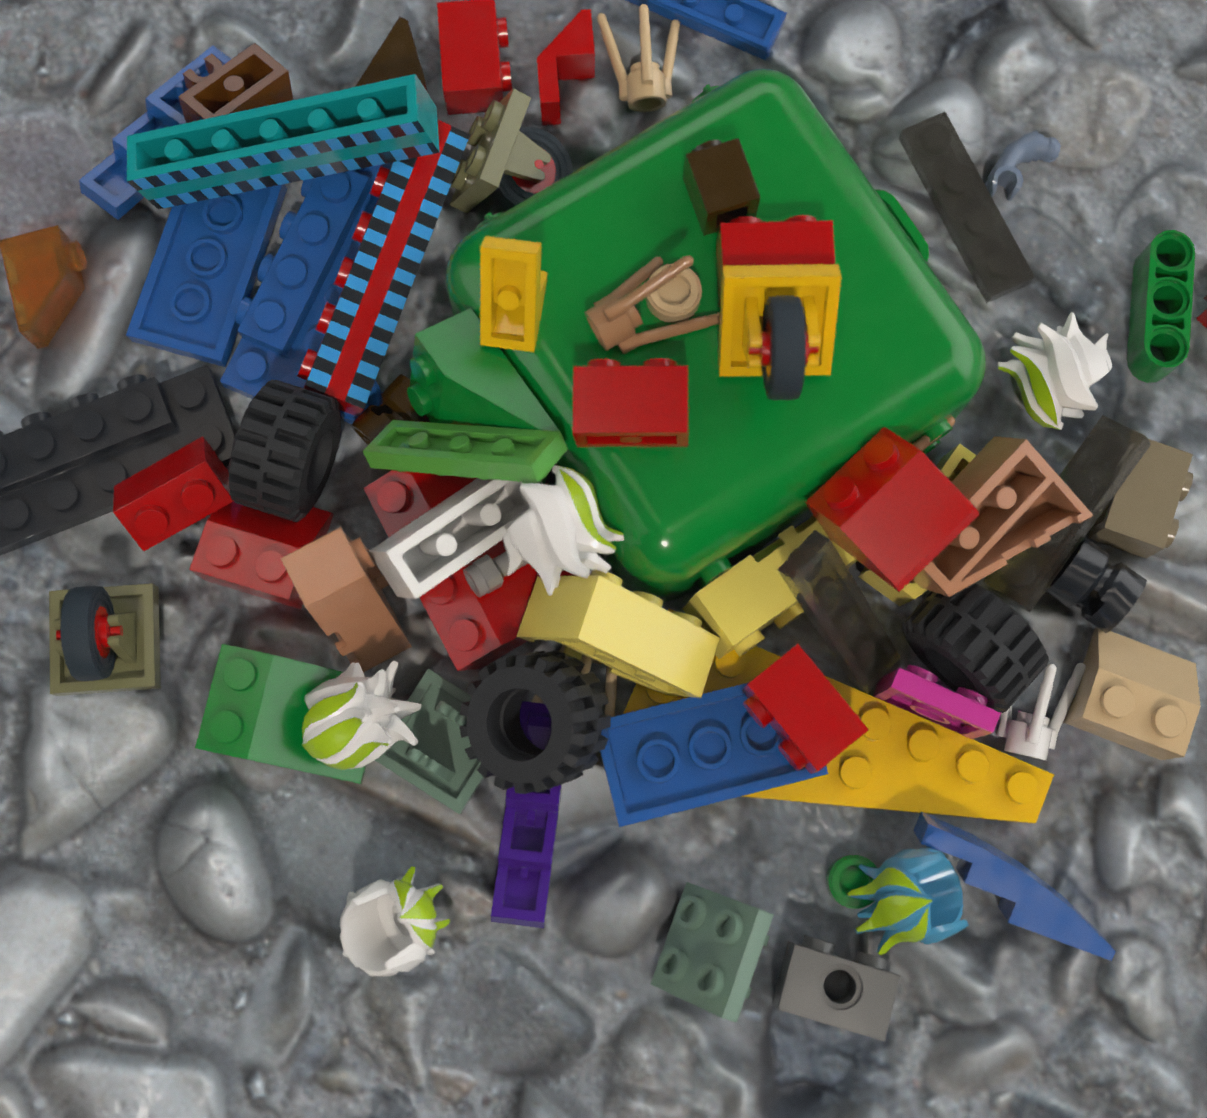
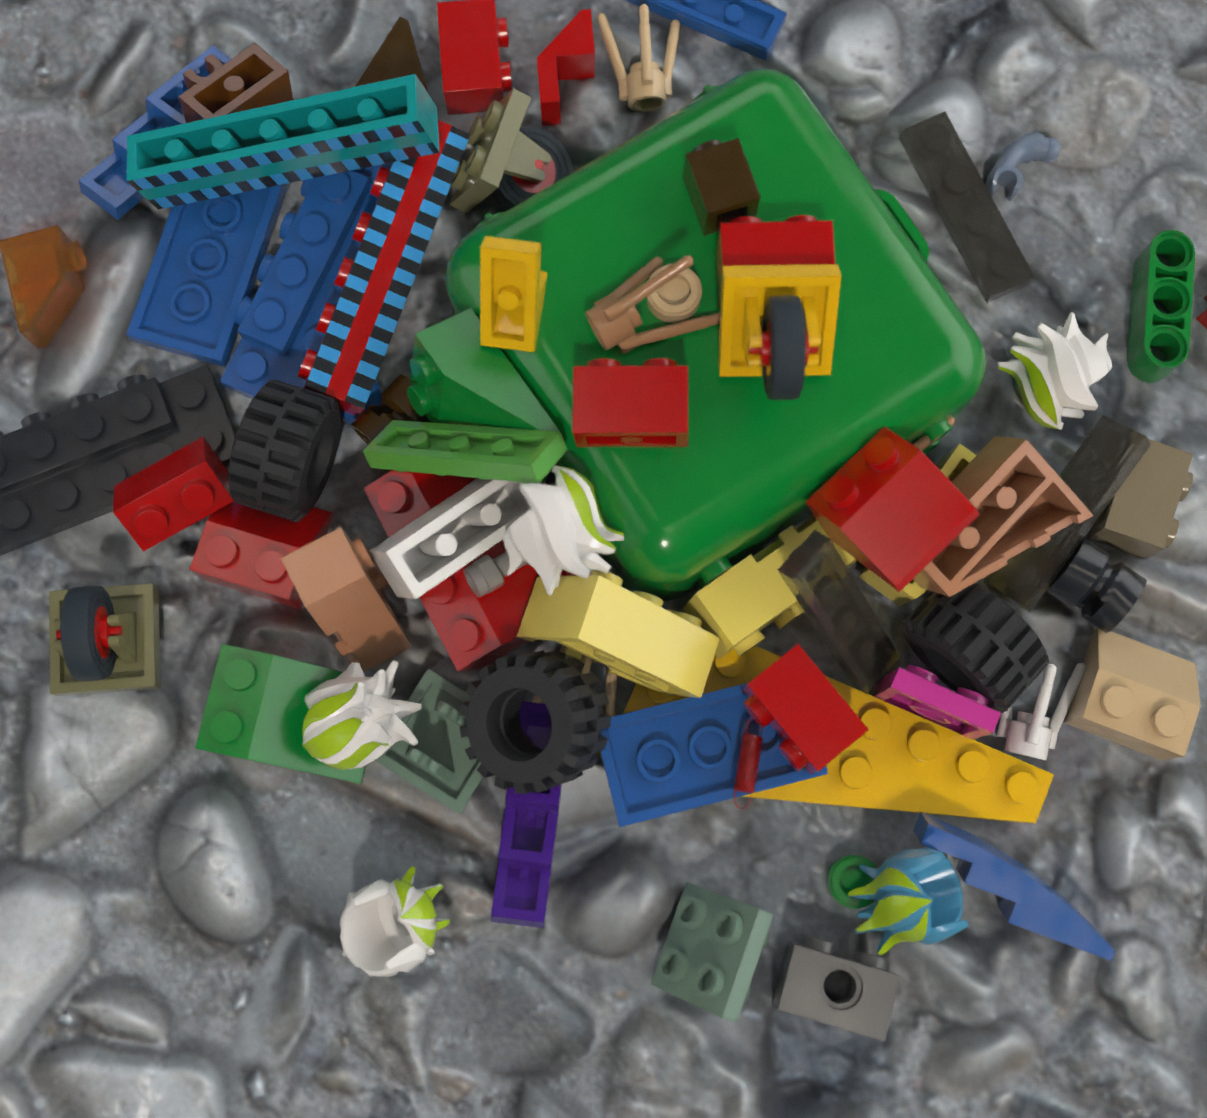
(748, 763): none -> red piece

